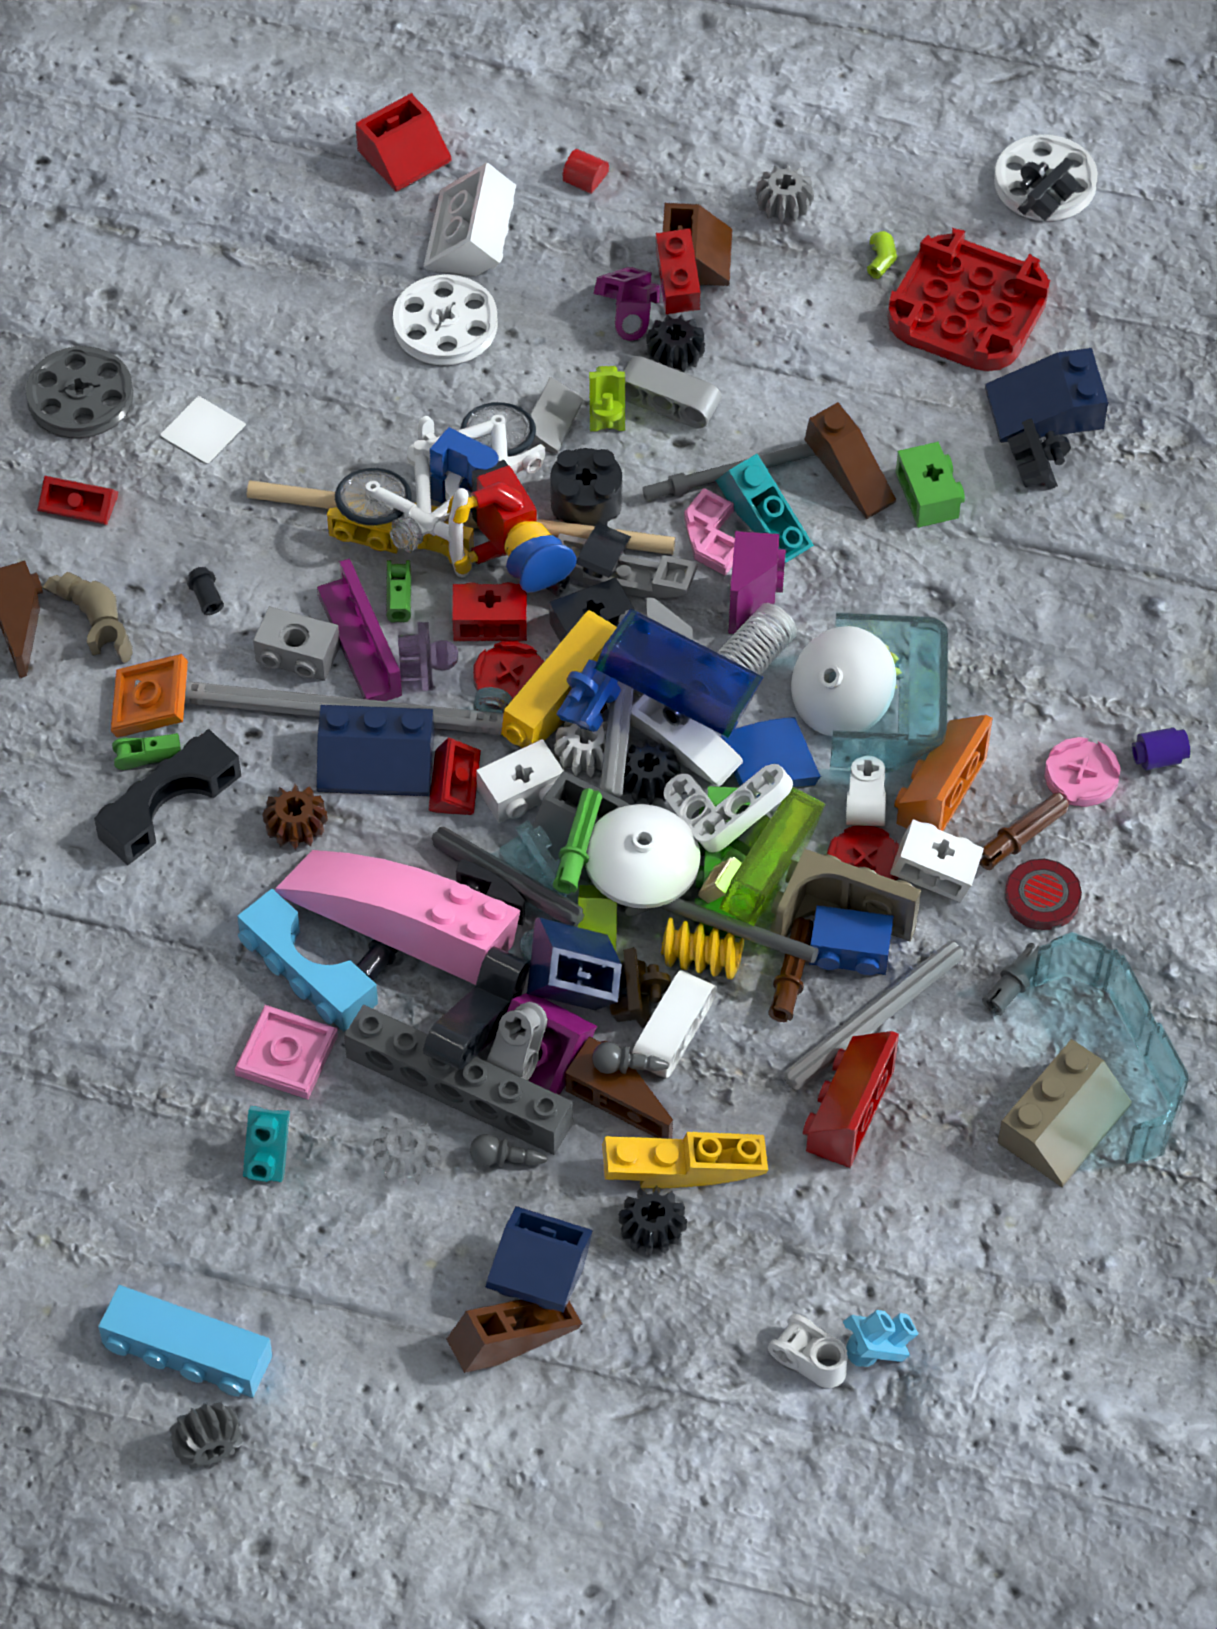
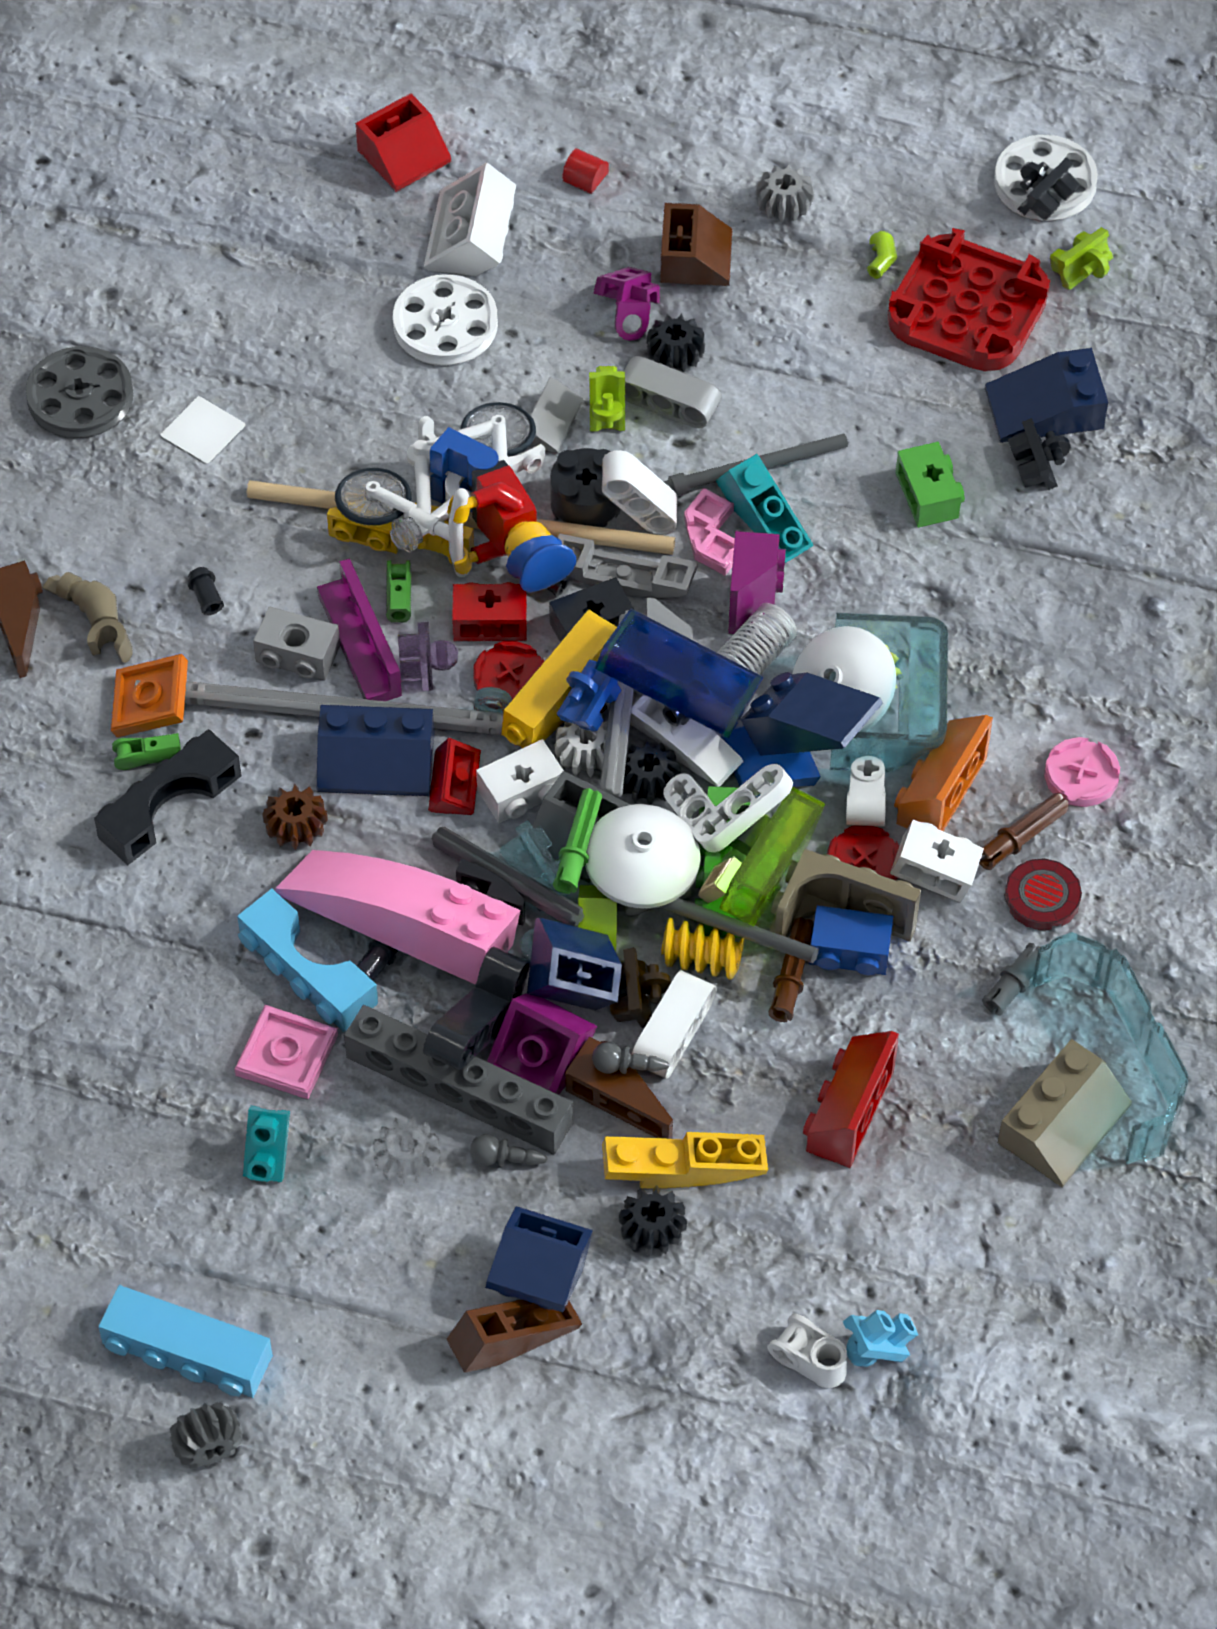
(77, 500): red slope -> none
(519, 1040): light grey piece -> none
(602, 551): black slope -> none
(639, 493): none -> white beam
(678, 271): red brick -> none
(807, 714): none -> dark blue slope
(849, 459): reddish brown slope -> none
(874, 1014): light grey axle -> none
(1087, 257): none -> lime hips
(1161, 748): dark purple brick -> none

